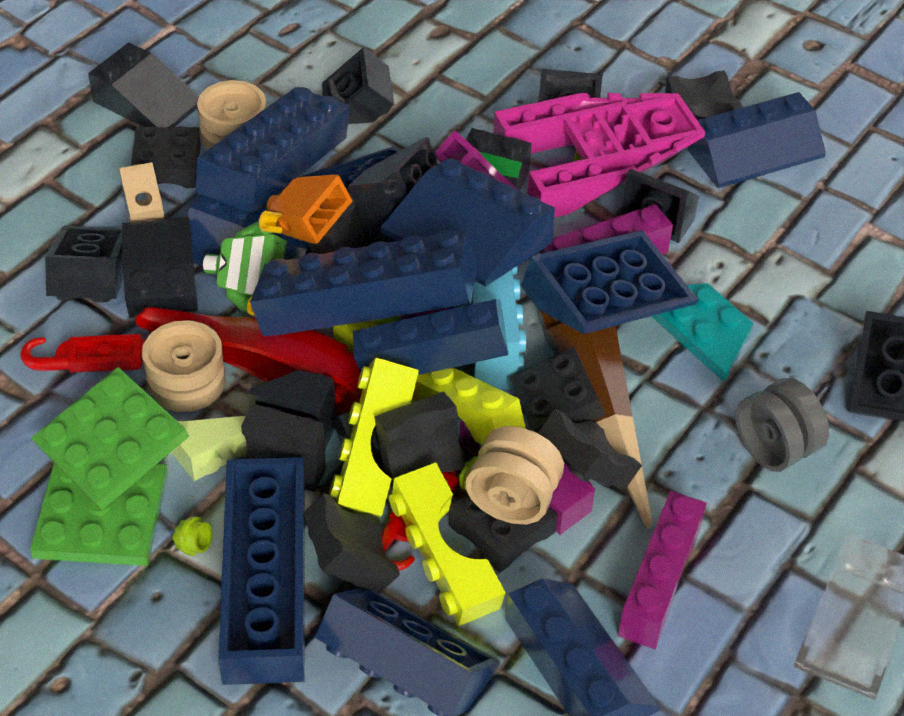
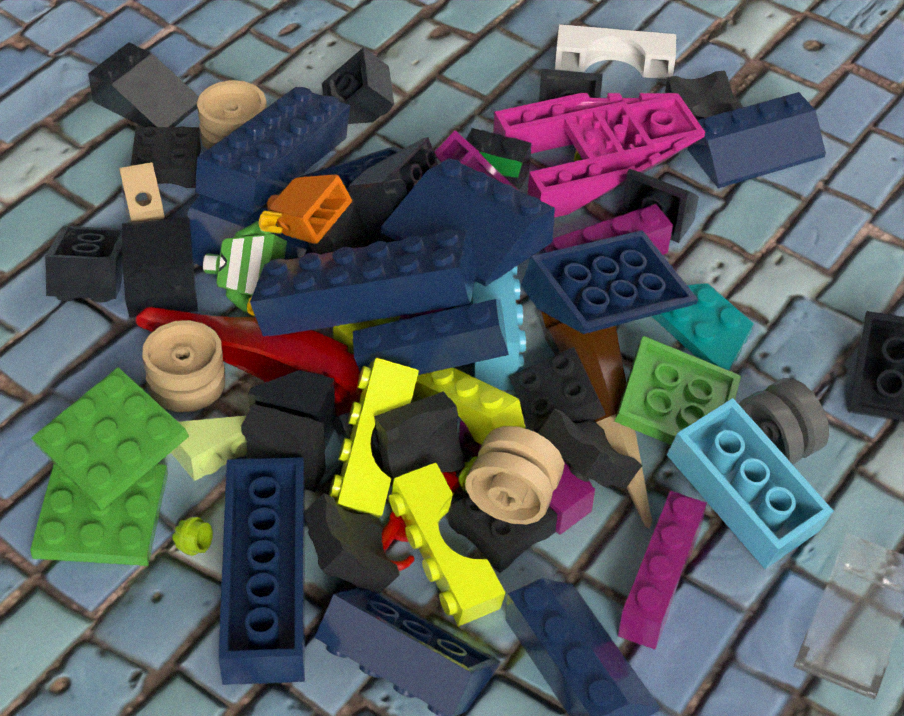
(88, 354): red plate -> none
(648, 52): none -> white arch
(671, 390): none -> bright green plate
(749, 483): none -> medium azure brick

